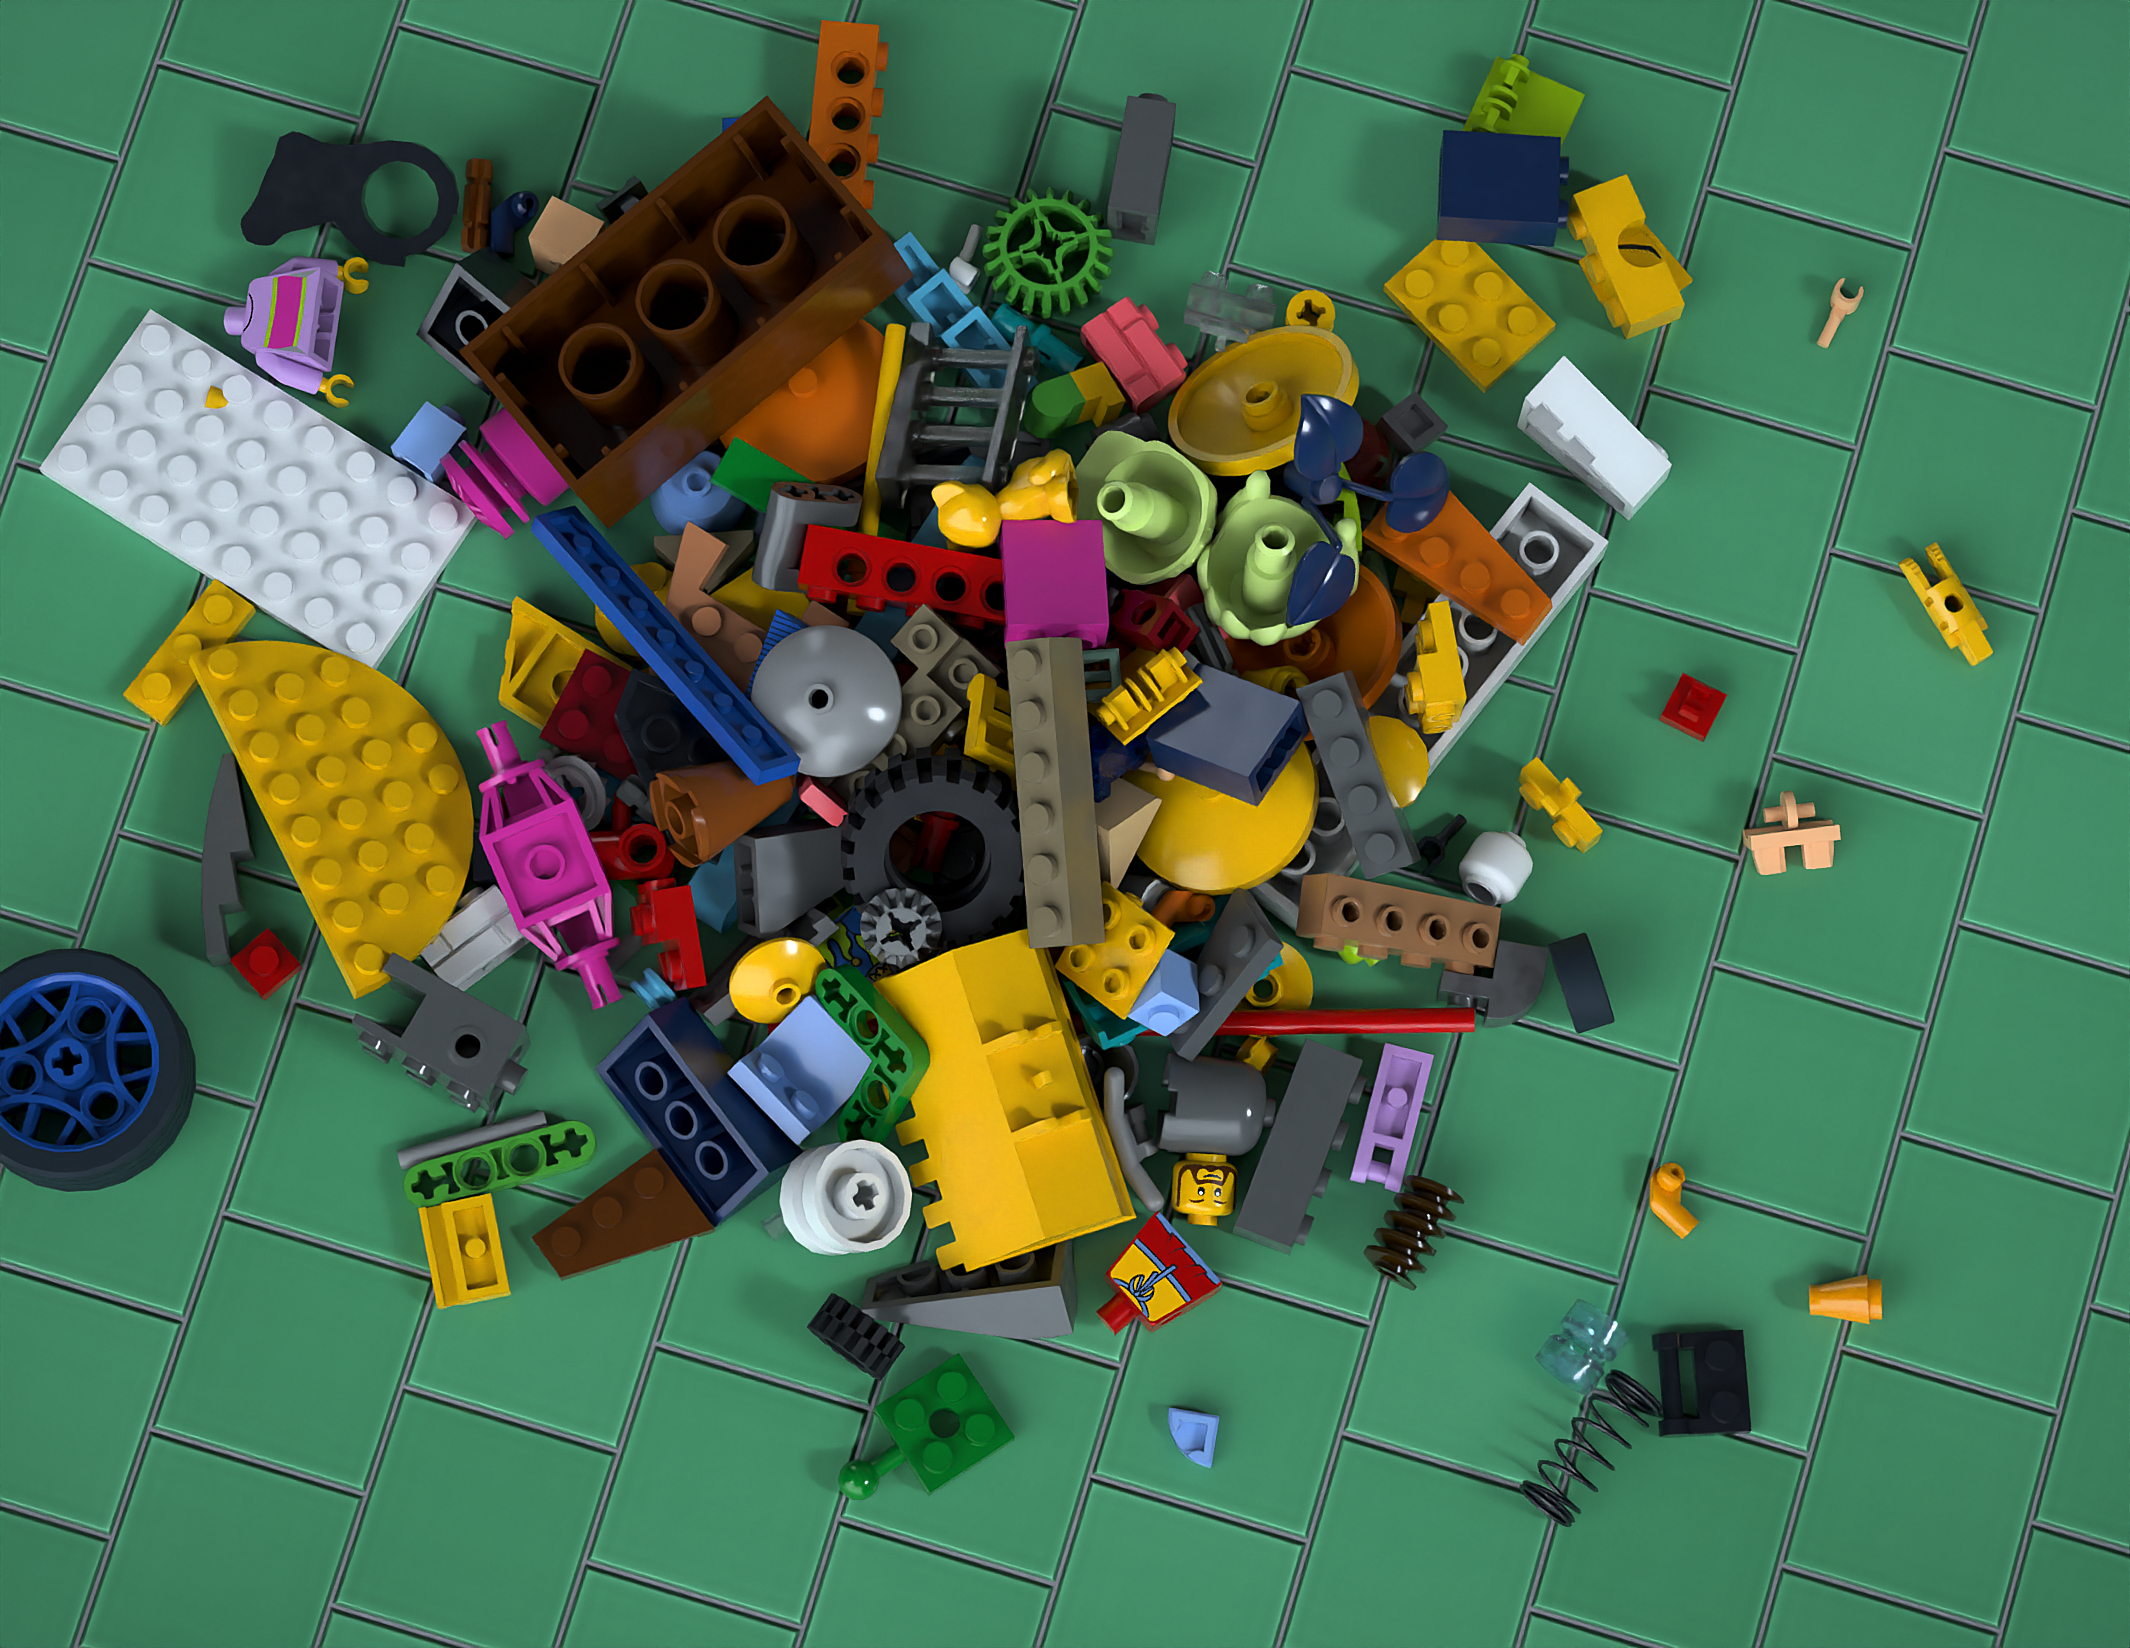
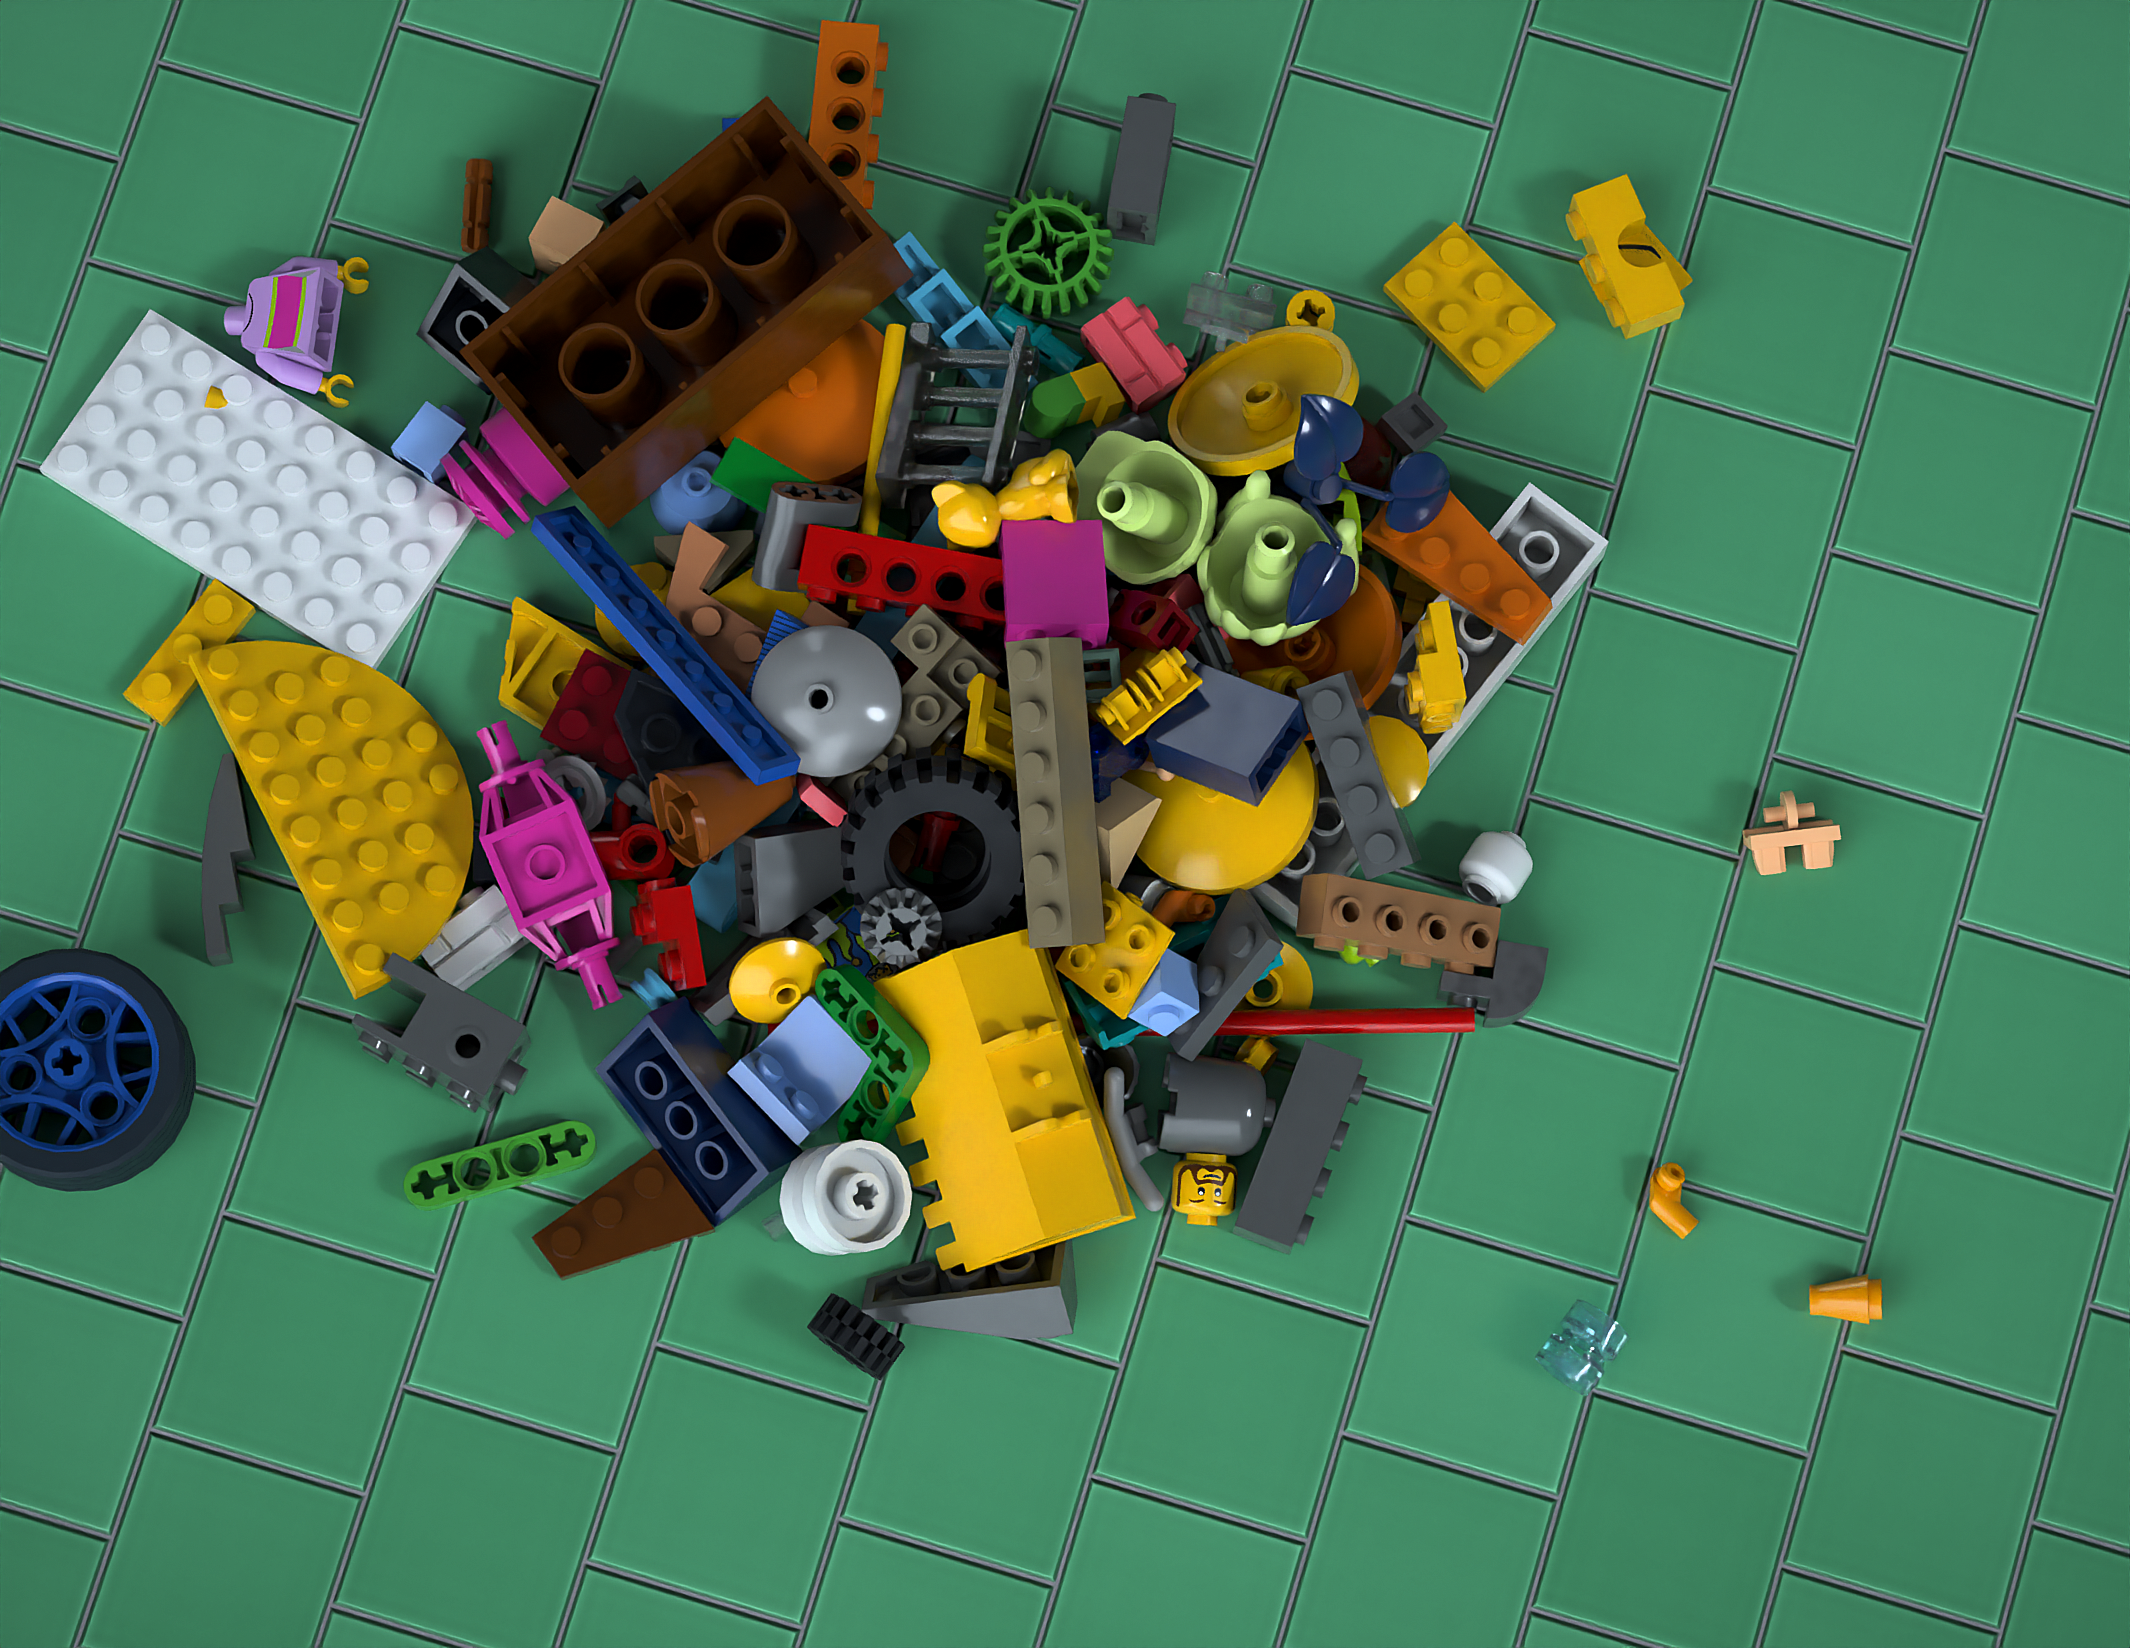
(266, 964): red plate -> none
(328, 183): black animal -> none
(455, 1143): light grey bar -> none
(464, 1251): yellow plate -> none
(508, 219): dark blue arm -> none
(930, 1457): green plate -> none
(961, 270): white hand -> none
(1156, 1279): torso -> none
(1194, 1434): light blue tile -> none
(1392, 1115): lavender plate -> none
(1411, 1229): dark brown piece -> none
(1433, 847): black hand -> none
(1501, 188): dark blue brick -> none
(1523, 102): lime hinge -> none
(1547, 1500): black piece -> none
(1560, 802): yellow plate -> none
(1581, 983): black wheel -> none
(1593, 439): white wedge -> none
(1693, 707): red tile -> none
(1718, 1383): black plate -> none
(1840, 307): light nougat hand -> none
(1959, 627): yellow hinge -> none

